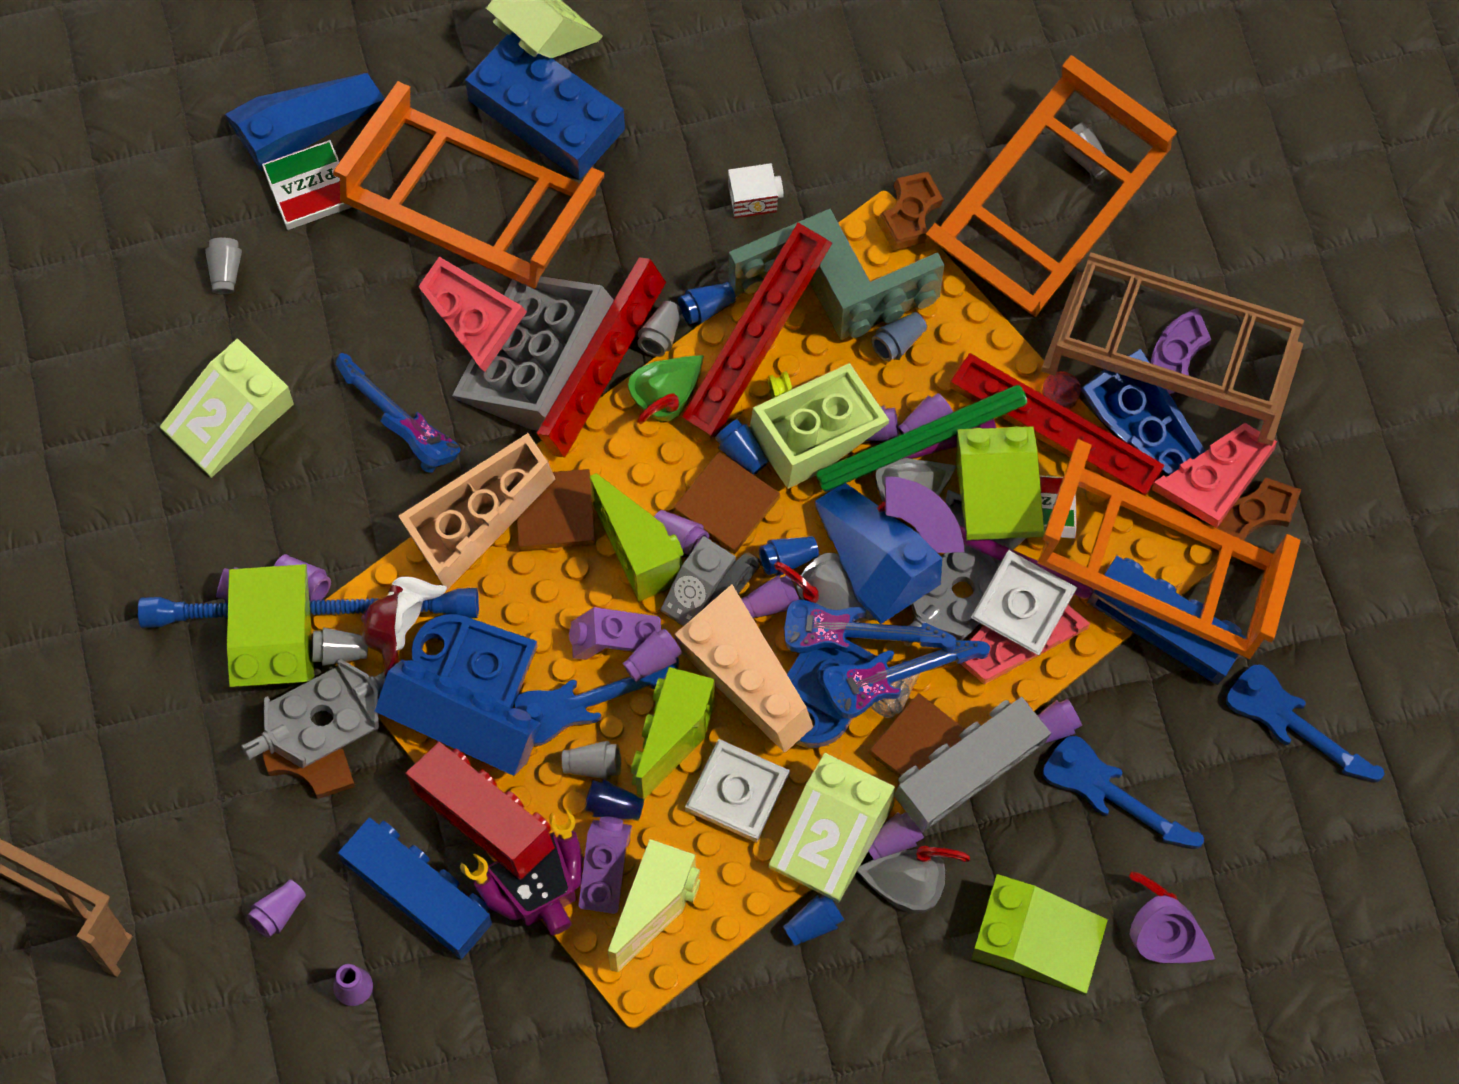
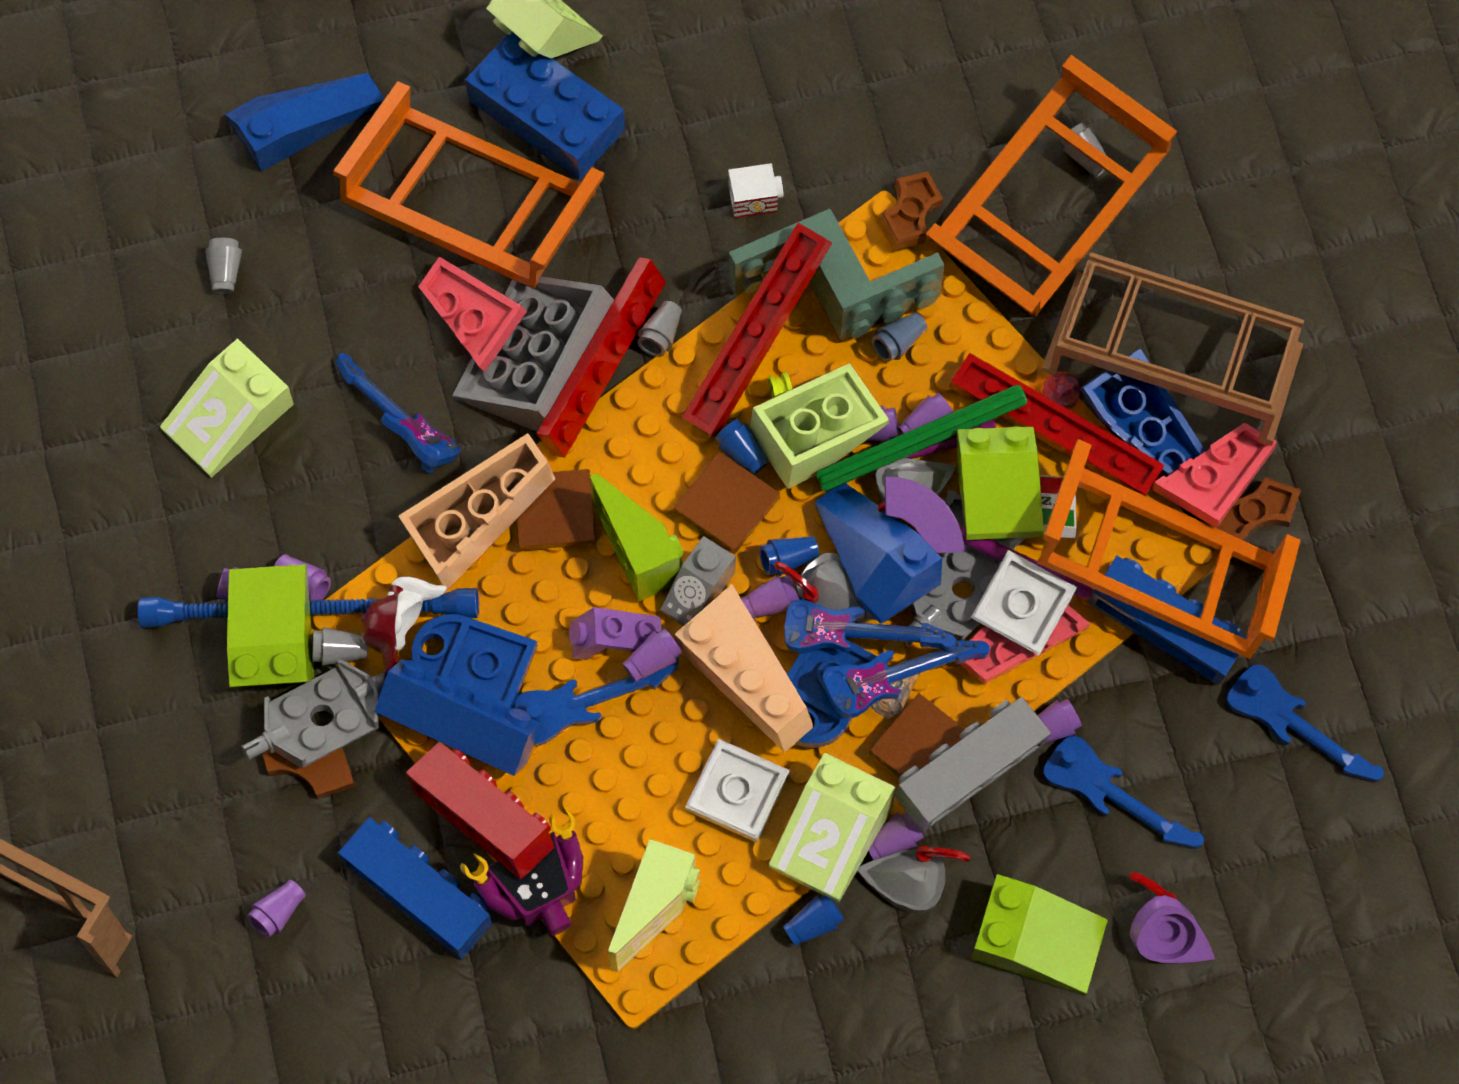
(305, 184): tile -> none
(355, 992): medium lavender cone -> none
(594, 760): light grey cone -> none
(604, 865): medium lavender bracket -> none
(610, 800): clear blue cone -> none
(665, 387): bright green piece -> none
(675, 729): lime slope -> none
(687, 531): medium lavender cone -> none
(705, 302): blue cone -> none
(738, 574): dark grey tile -> none
(1181, 342): medium lavender tile -> none

